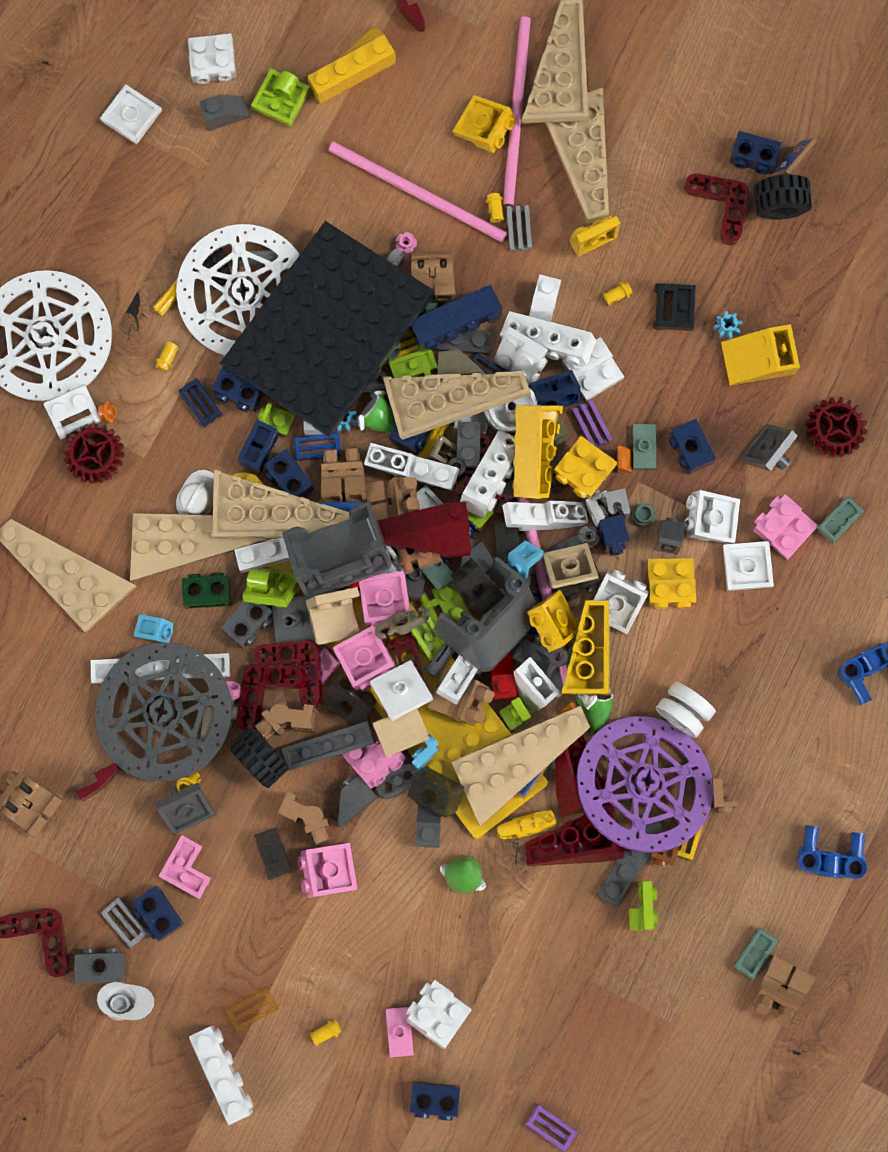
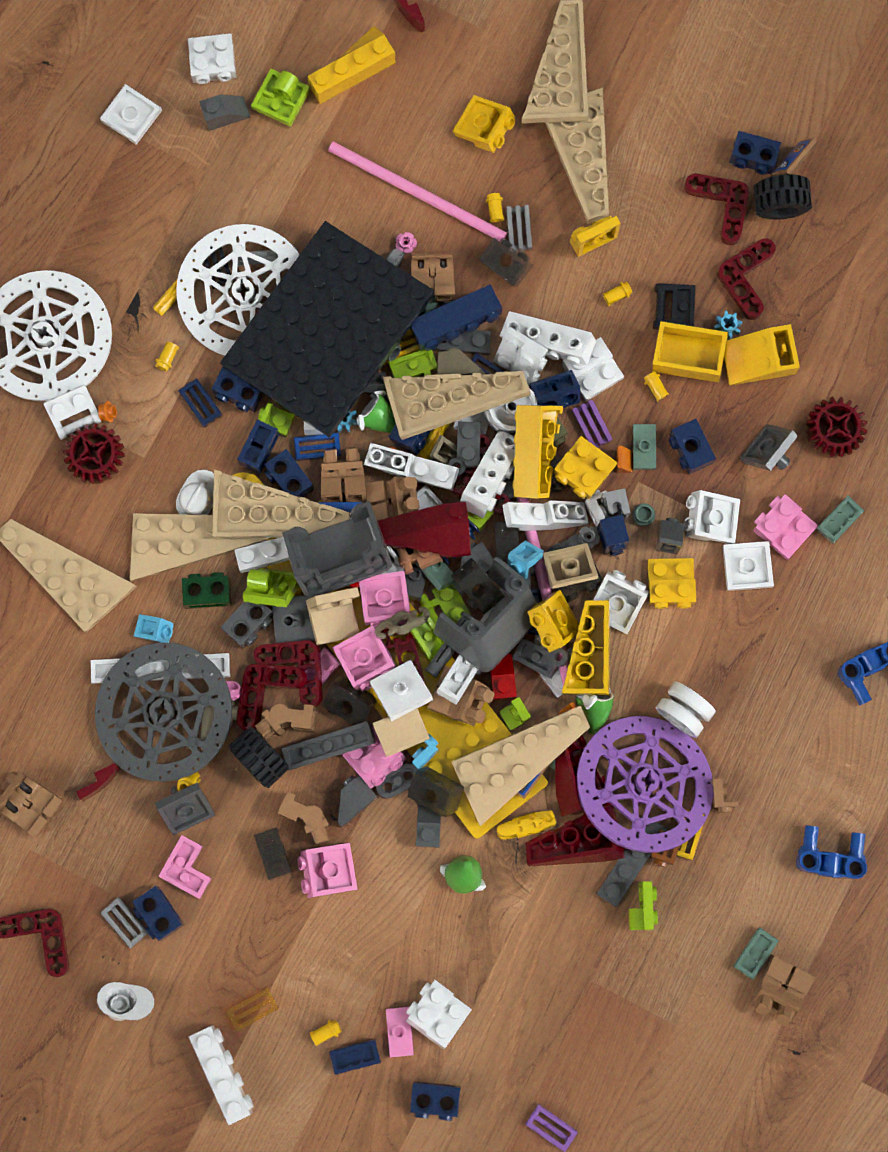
(114, 971): dark grey brick -> none
(355, 1057): none -> dark blue plate
(493, 257): none -> clear smoke brick
(517, 106): bright pink piece -> none
(534, 685): white slope -> none
(545, 298): white slope -> none
(656, 385): none -> yellow pin
(689, 351): none -> yellow piece
(740, 270): none -> dark red beam

